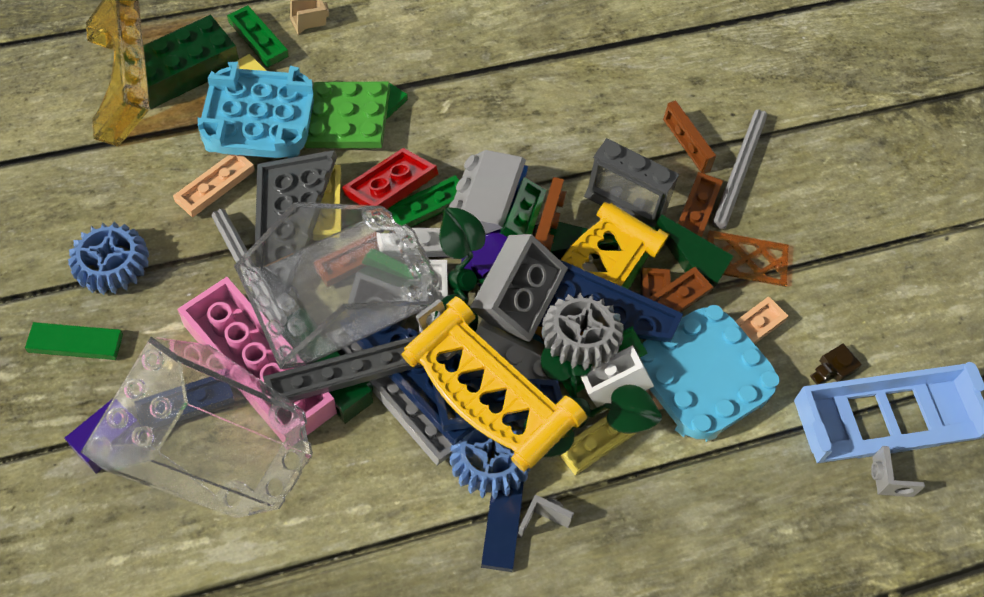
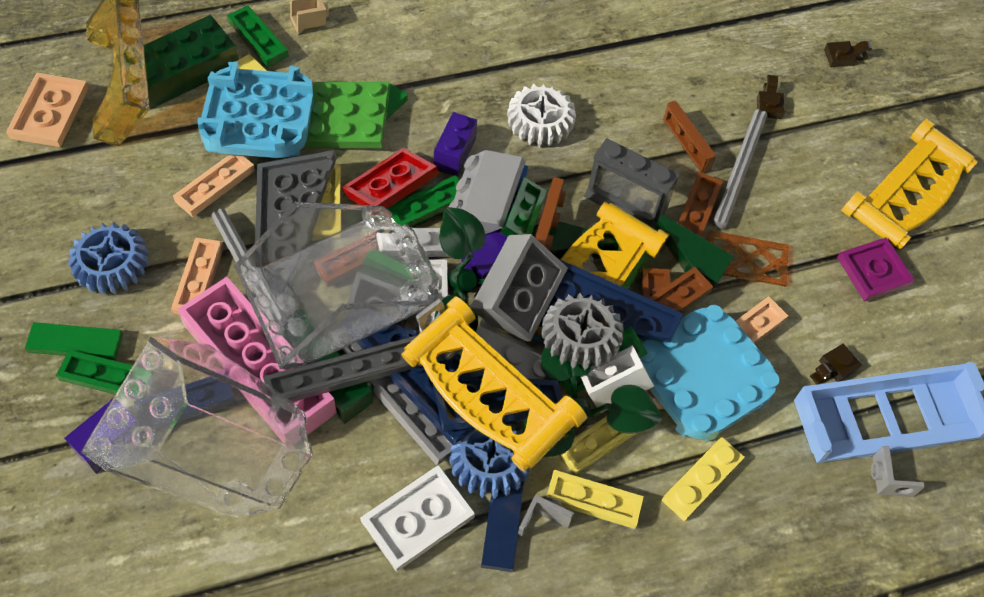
(47, 110): none -> light nougat plate
(93, 372): none -> green plate
(198, 271): none -> light nougat tile
(417, 518): none -> white plate
(455, 144): none -> dark purple brick
(556, 119): none -> white gear
(595, 499): none -> light yellow plate
(702, 479): none -> light yellow plate
(770, 100): none -> dark brown plate
(844, 54): none -> dark brown plate
(875, 209): none -> yellow piece
(875, 269): none -> magenta plate

